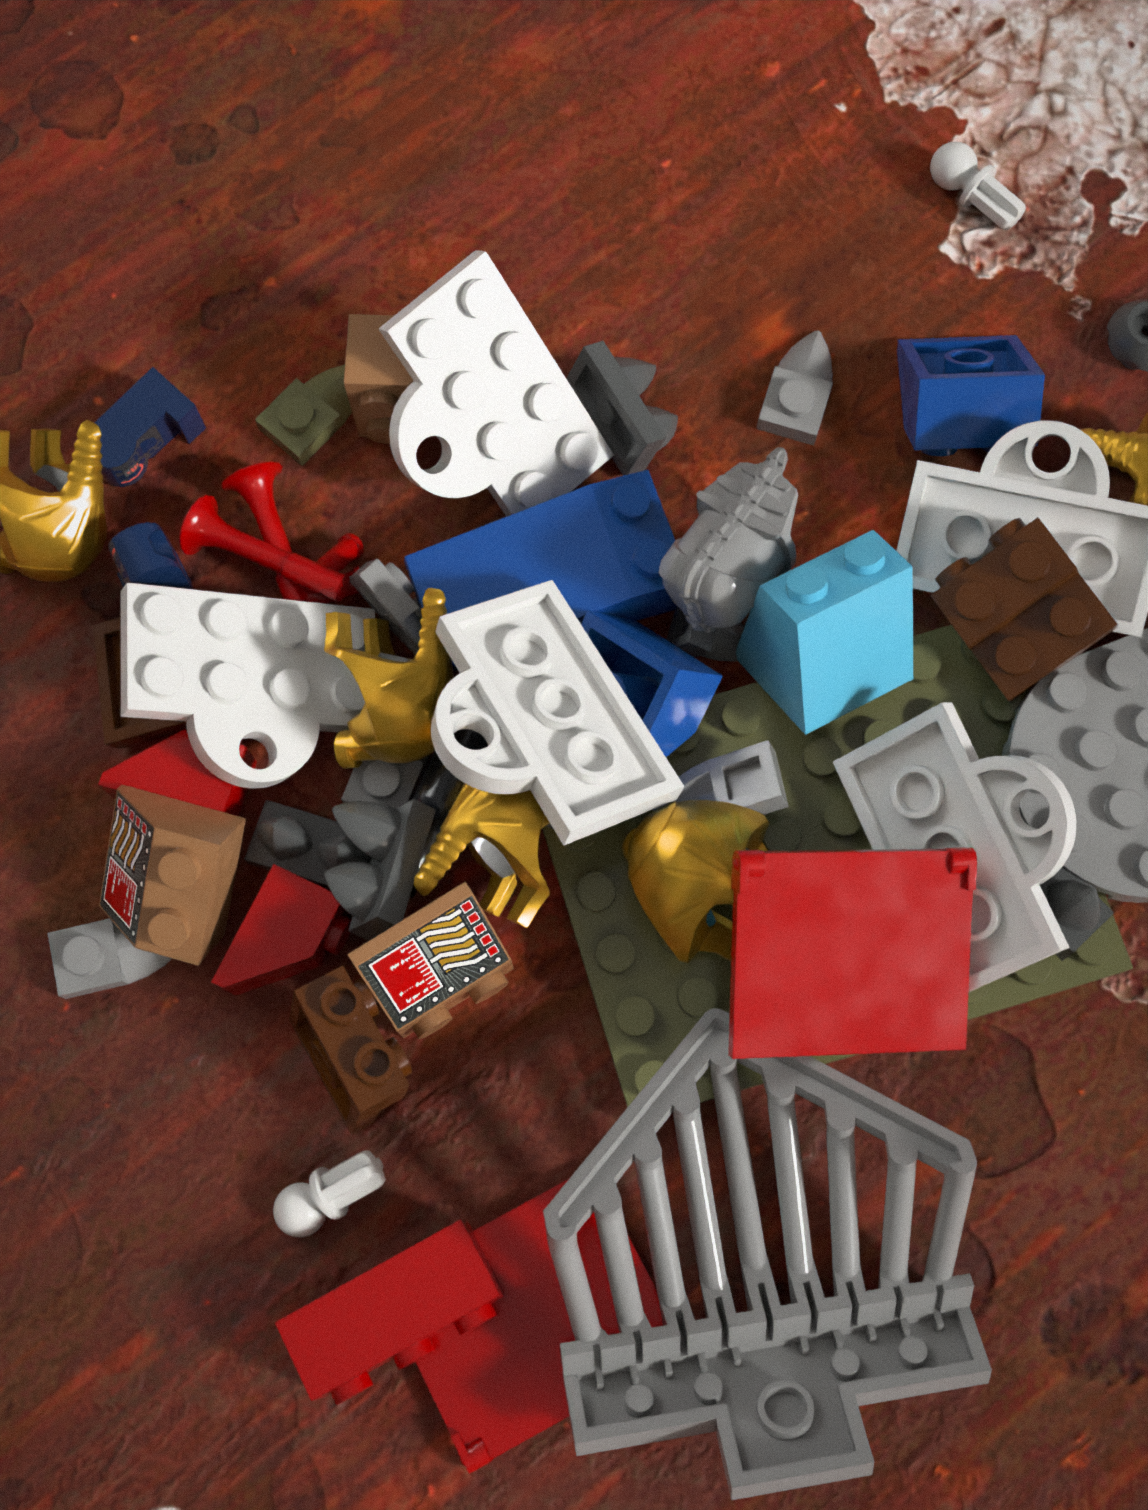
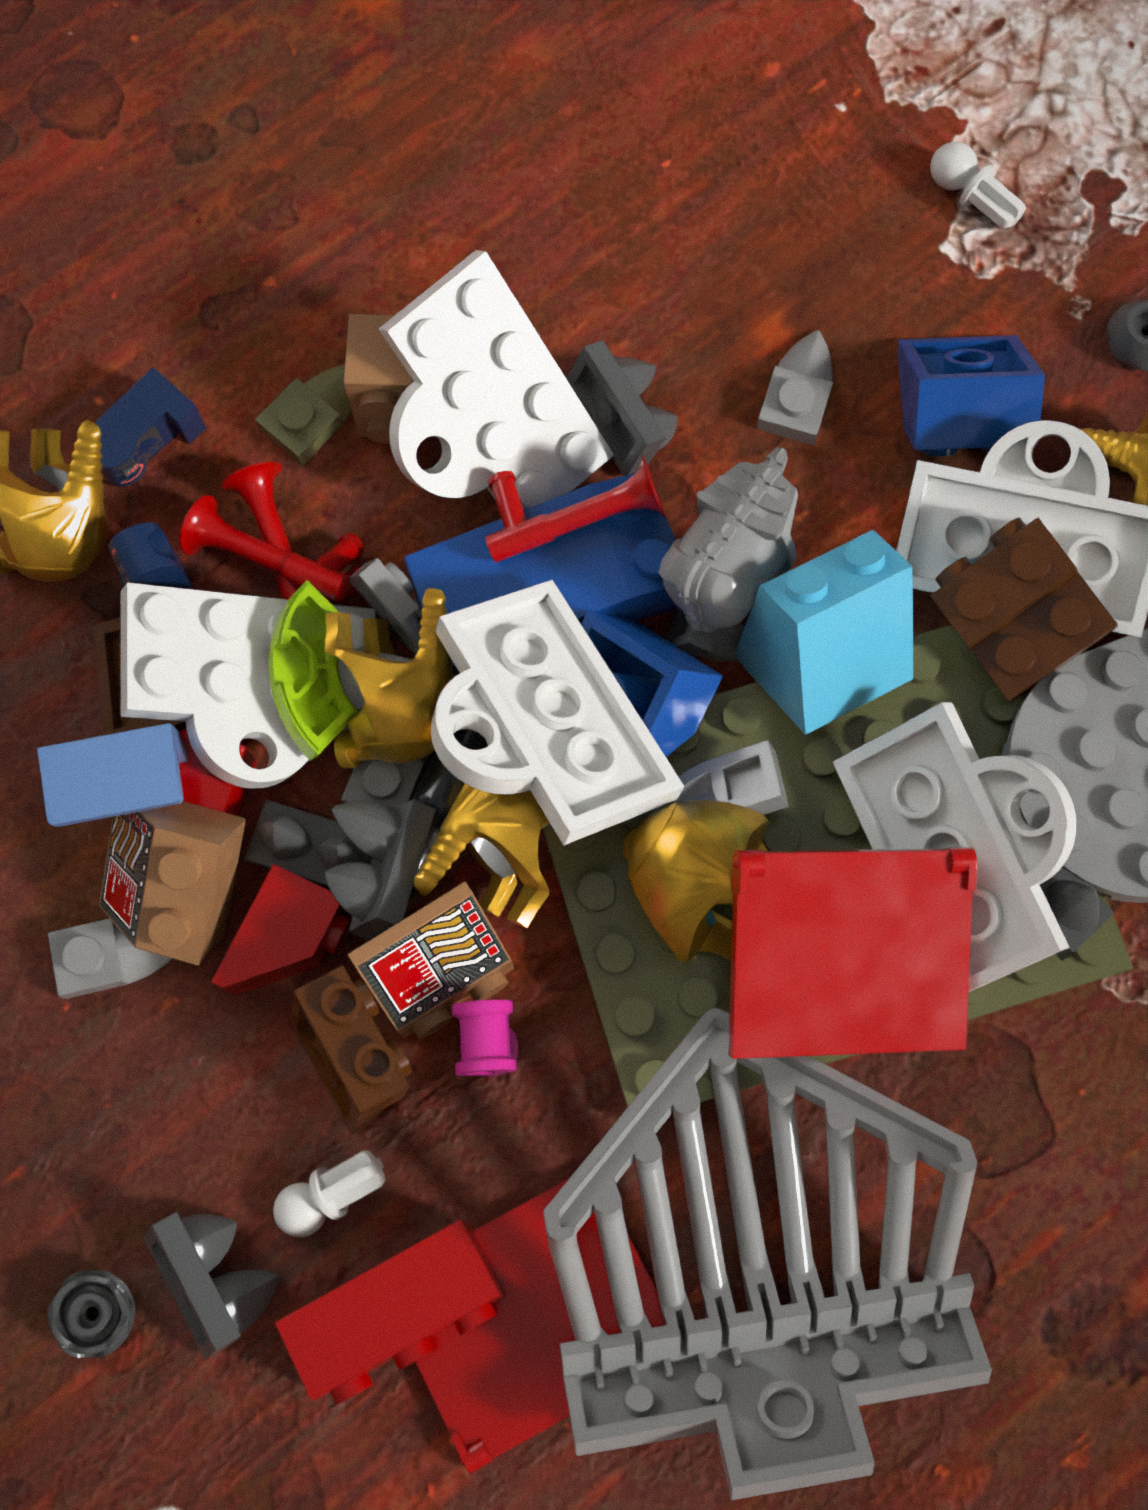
(70, 1319): none -> dark grey plate
(112, 774): none -> medium blue panel
(215, 1307): none -> dark grey tile
(304, 676): none -> lime tile
(486, 1040): none -> dark pink connector
(524, 534): none -> red piece

